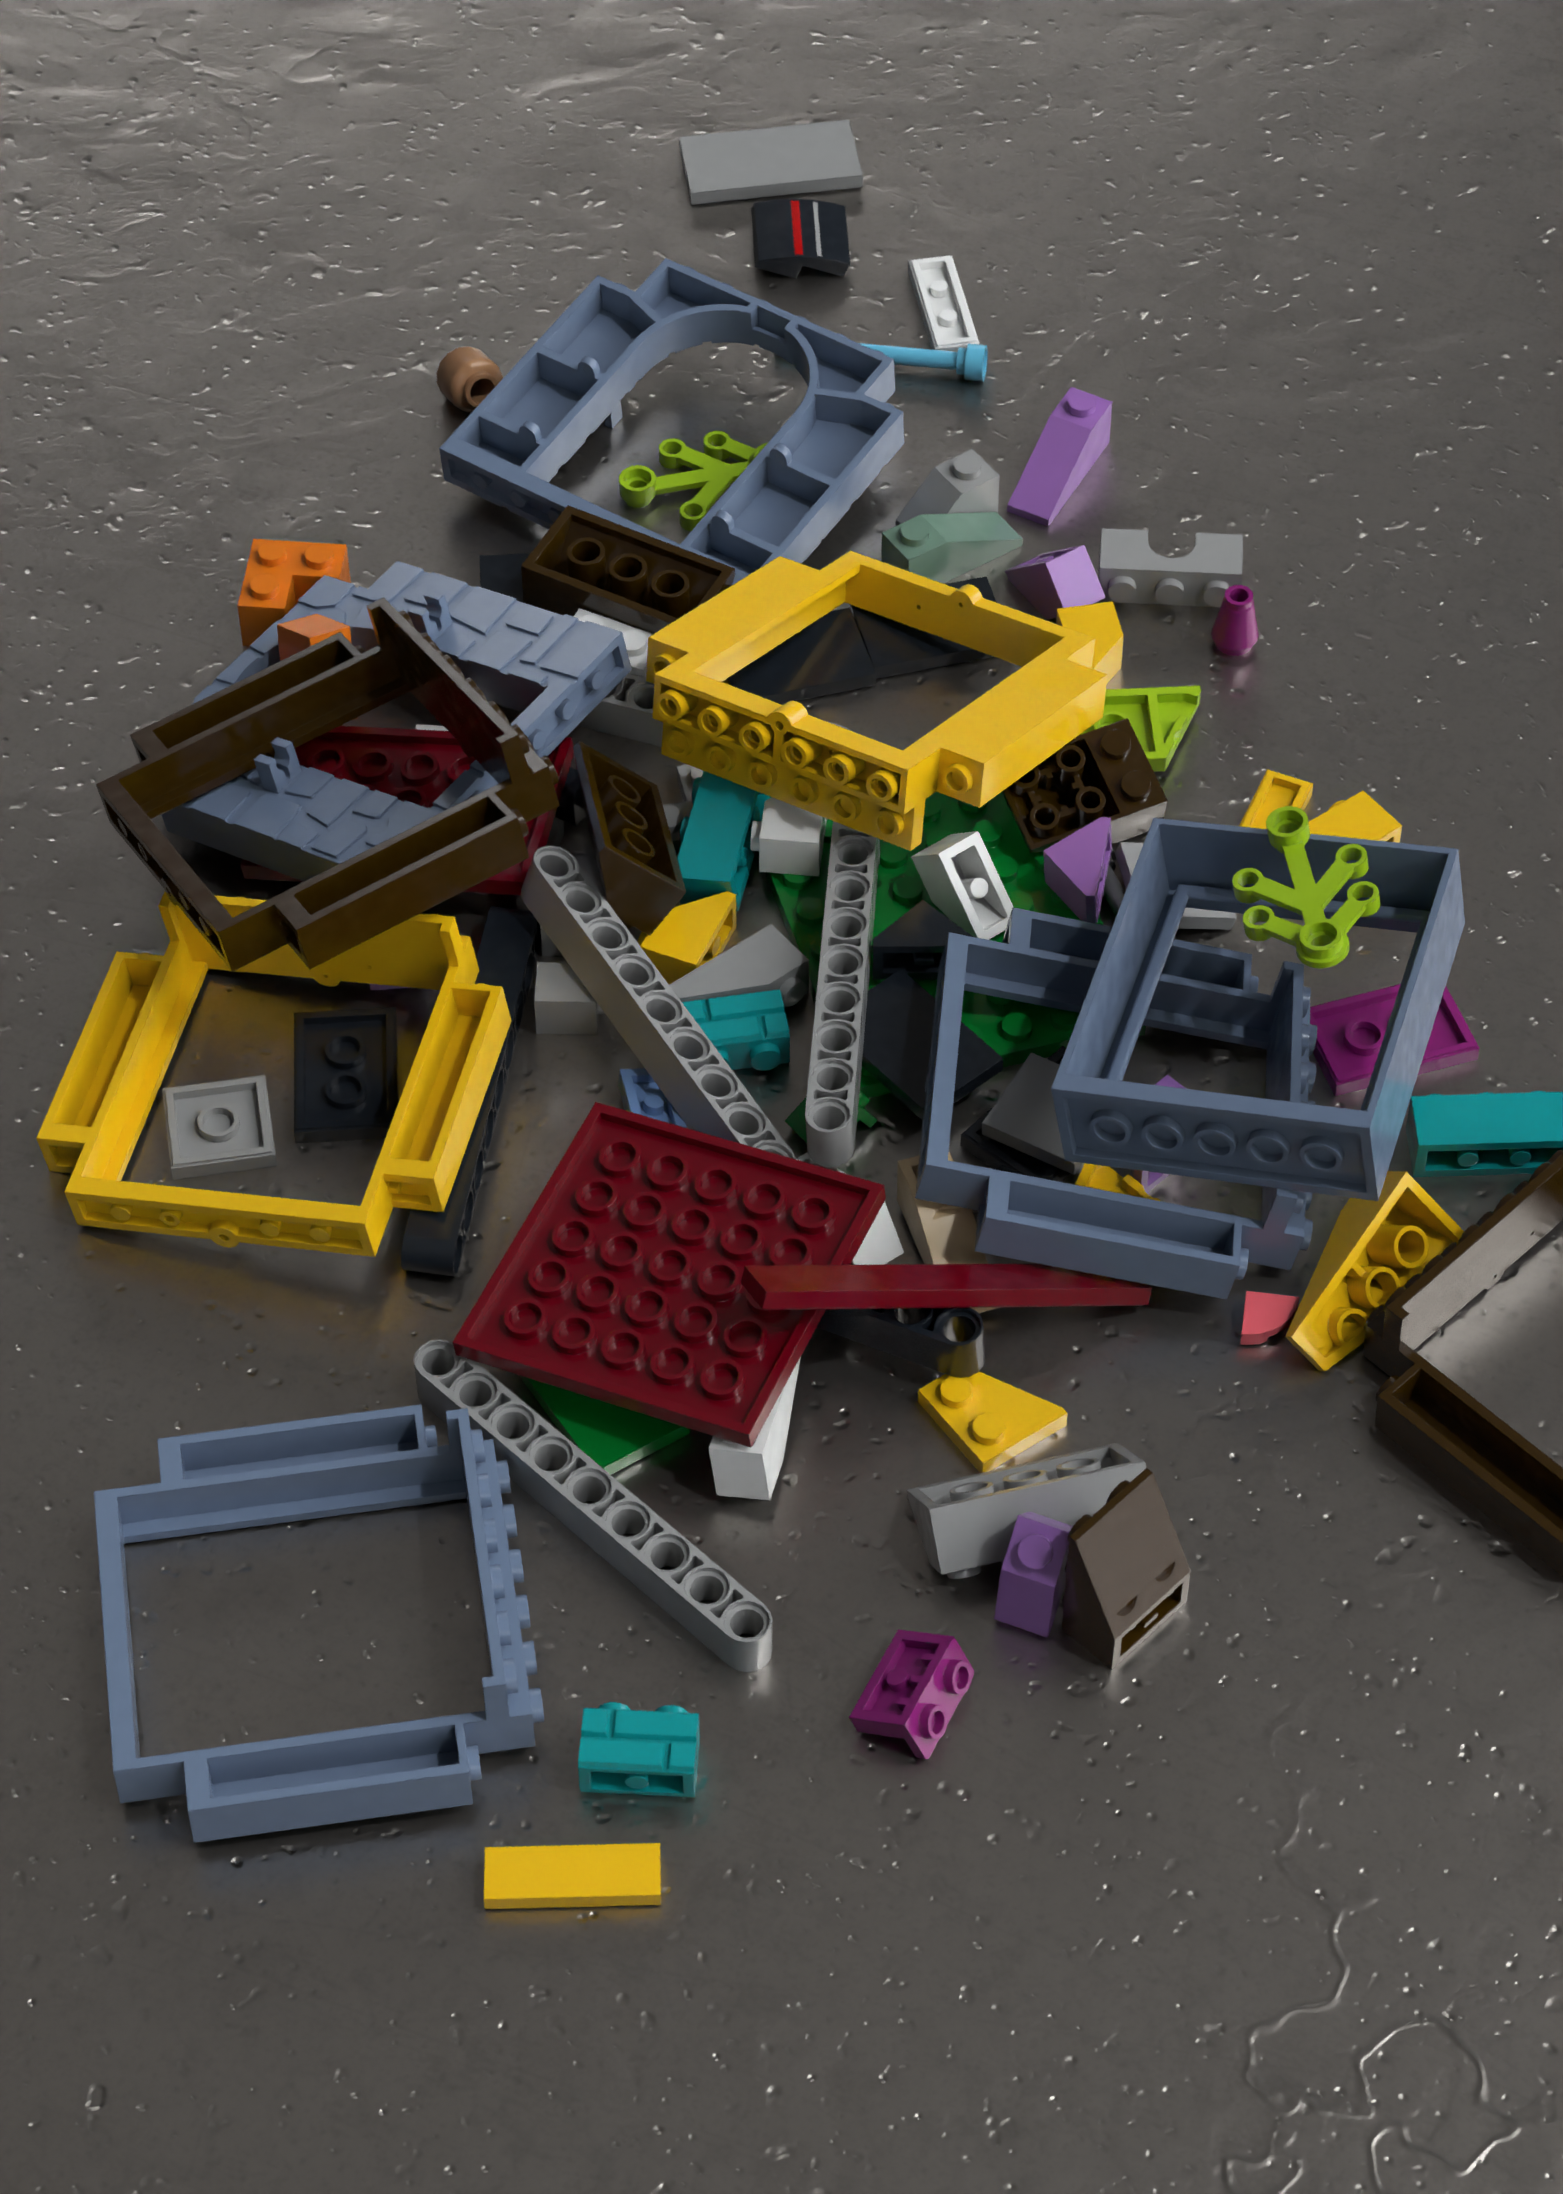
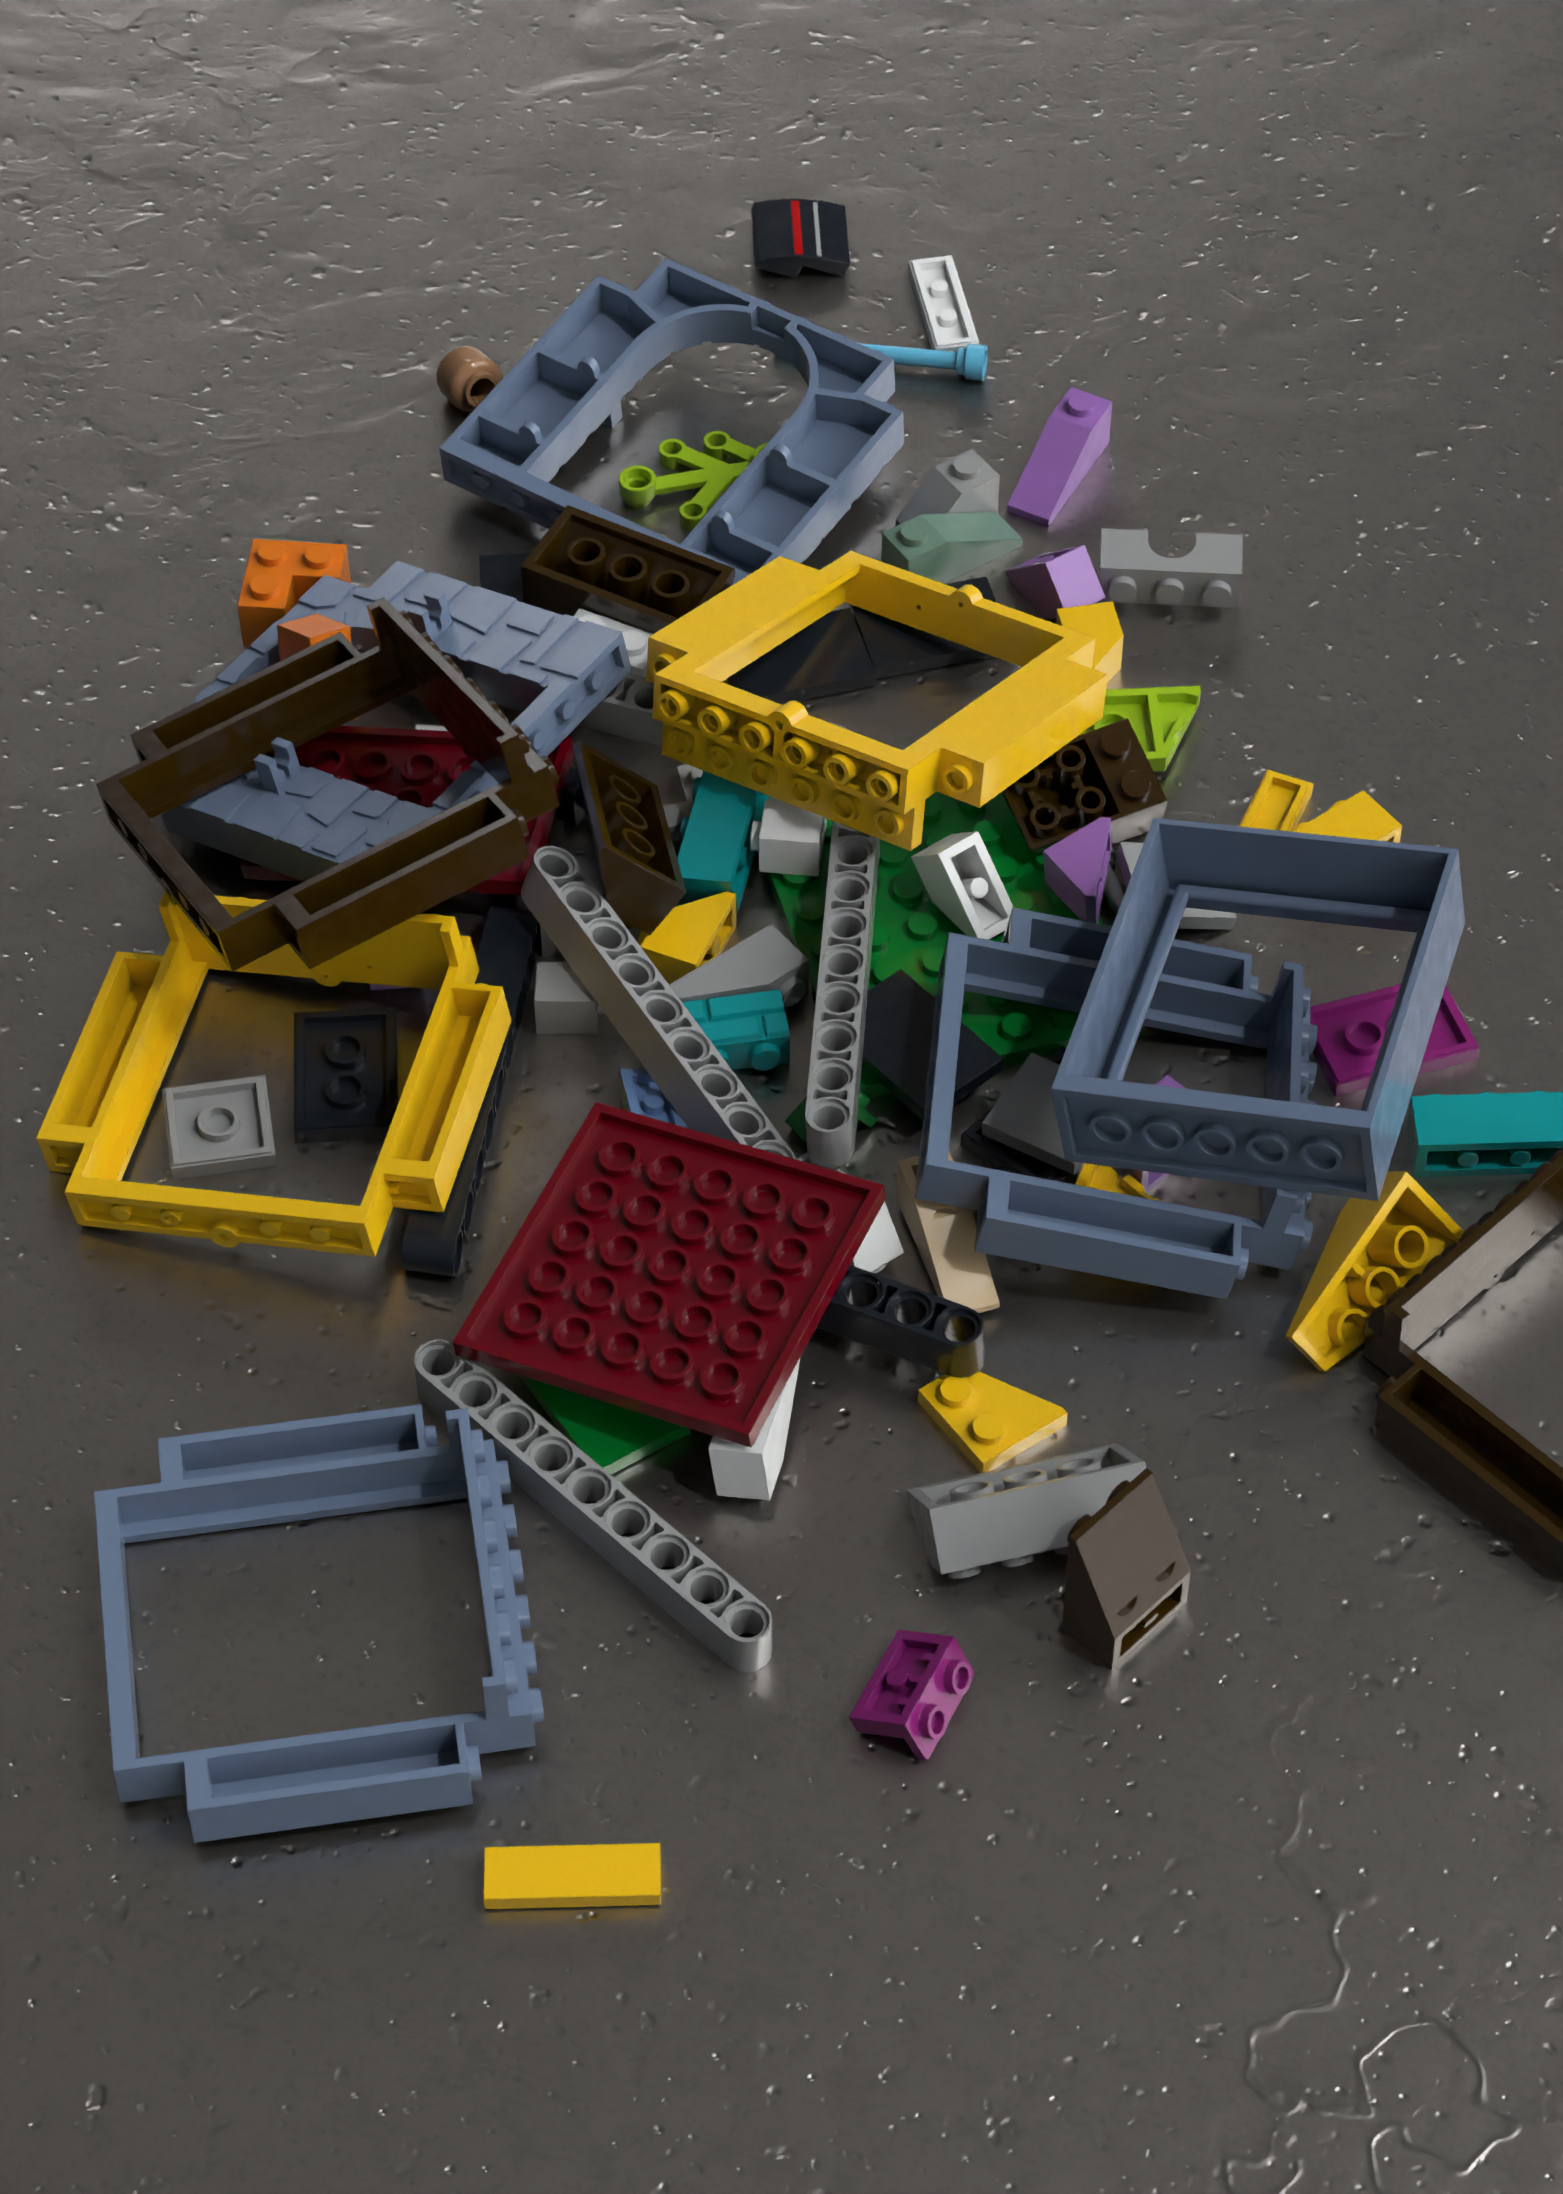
(639, 1750): teal brick -> none
(770, 162): light grey tile -> none
(913, 943): black slope -> none
(935, 1286): dark red tile -> none
(1033, 1573): medium lavender slope -> none
(1236, 622): magenta cone -> none
(1266, 1316): coral tile -> none
(1321, 940): lime plant -> none

